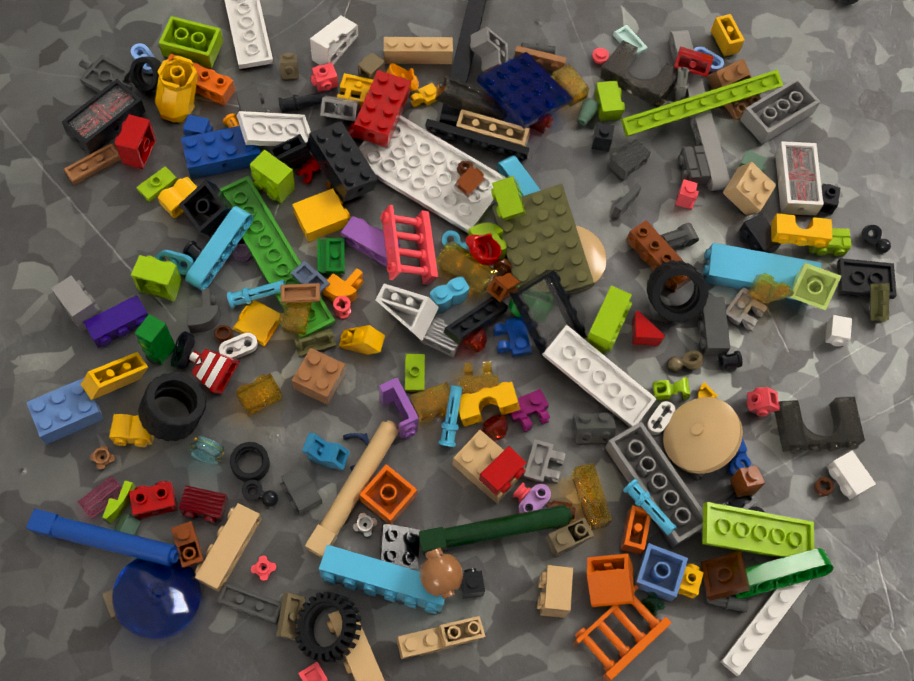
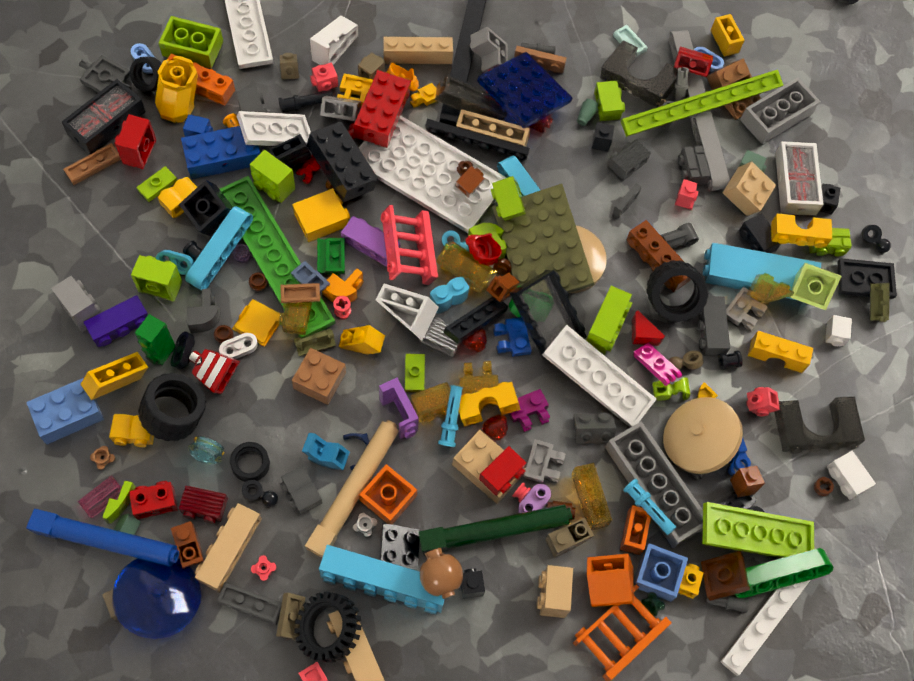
(247, 297): medium azure pin -> none
(257, 281): none -> reddish brown plate
(258, 394): clear yellow brick -> none
(440, 638): tan slope -> none
(572, 83): clear yellow brick -> none
(600, 55): coral plate -> none
(657, 364): none -> dark pink hinge
(663, 420): white beam -> none
(766, 346): none -> yellow arch

